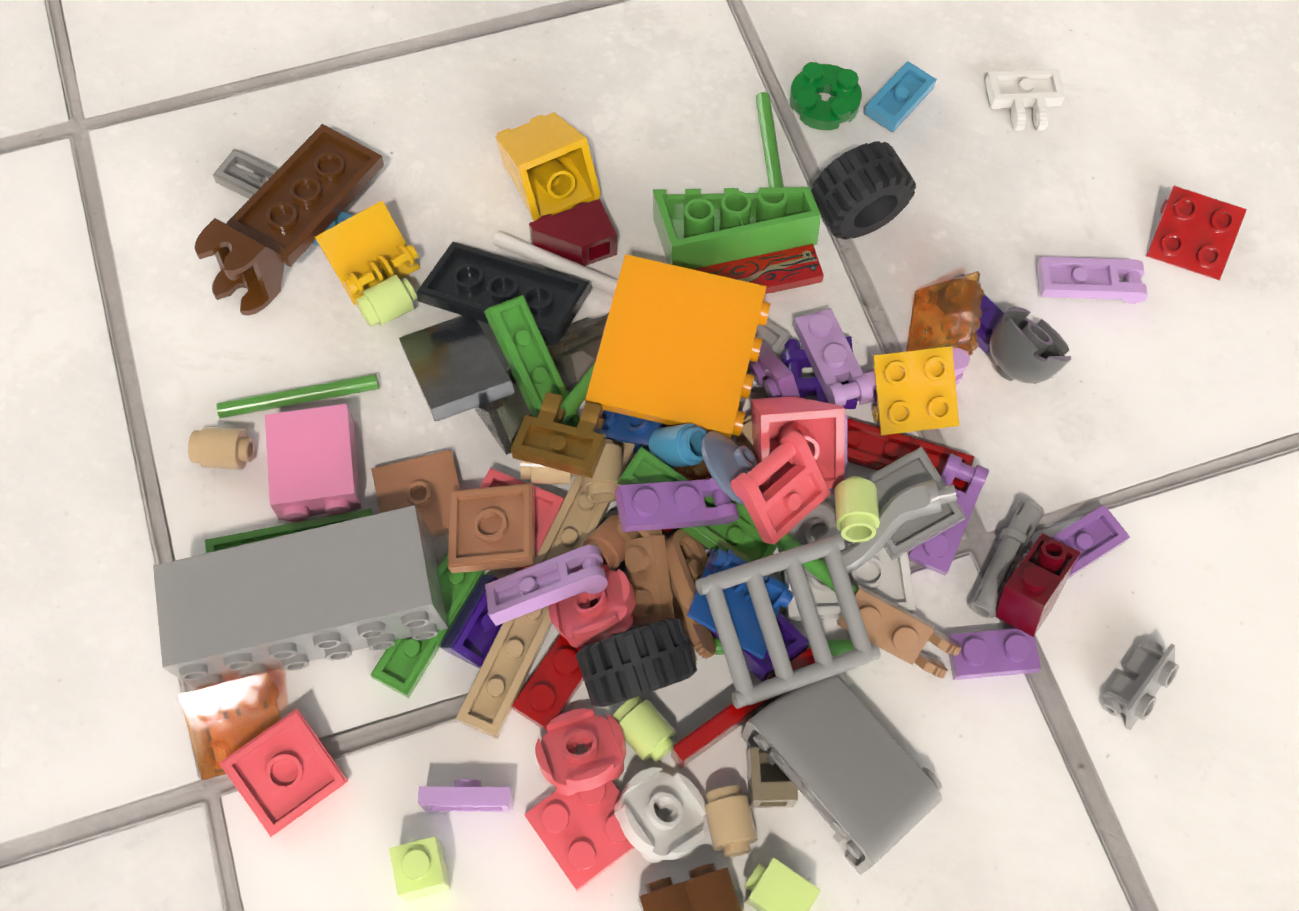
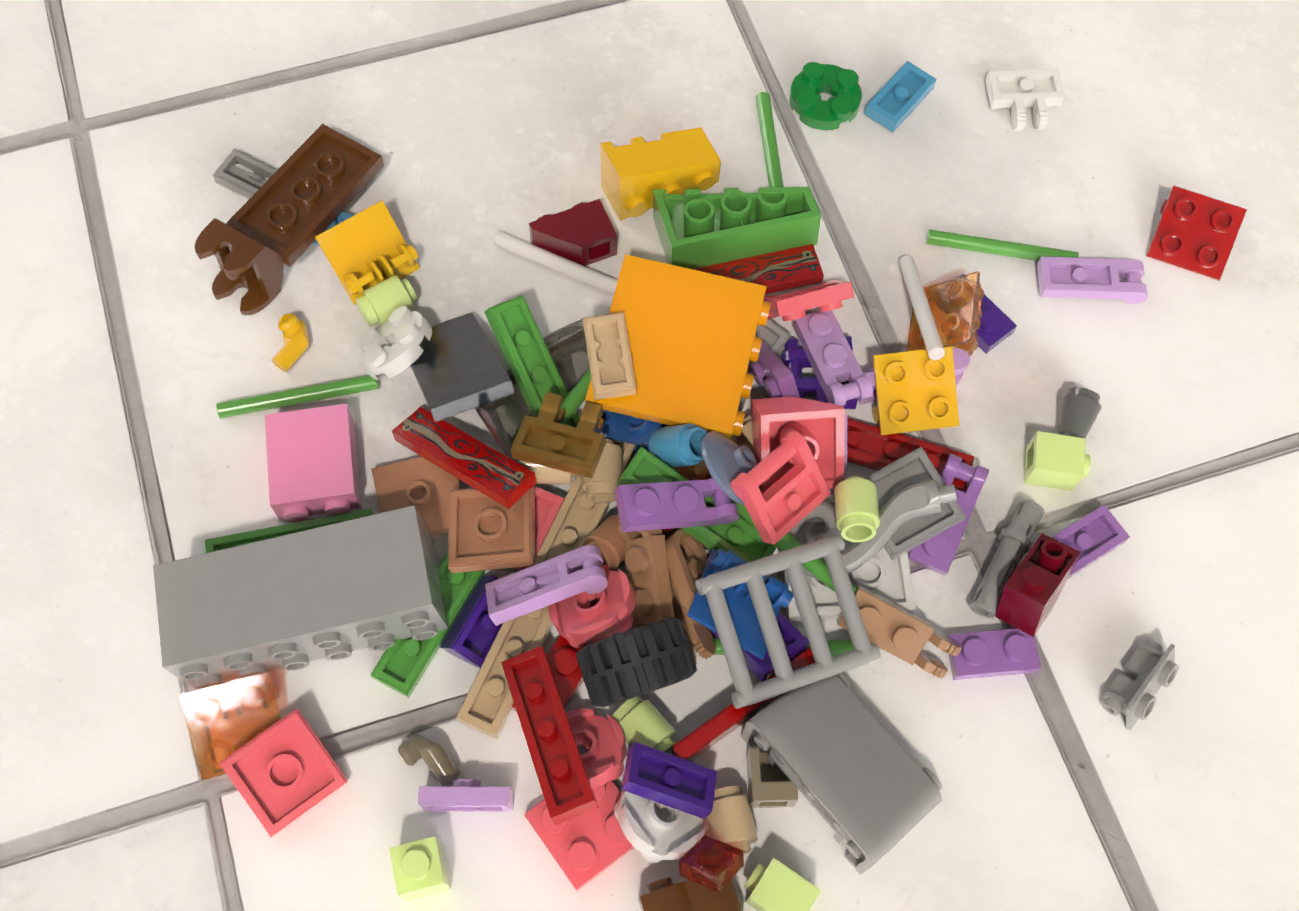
(221, 448): tan brick -> none
(295, 341): none -> yellow arm
(394, 343): none -> white plate
(433, 755): none -> dark tan arm
(465, 457): none -> red tile
(475, 280): black tile -> none
(549, 164): yellow hips -> none
(549, 736): none -> red plate
(609, 356): none -> tan plate
(669, 780): none -> dark purple plate
(674, 163): none -> yellow wedge
(711, 863): none -> clear red plate
(825, 296): none -> coral plate
(863, 190): black tyre -> none
(921, 308): none -> white bar
(994, 246): none -> bright green bar
(1027, 349): dark grey cylinder -> none
(1056, 461): none -> yellowish green brick
(1078, 412): none -> dark grey cone

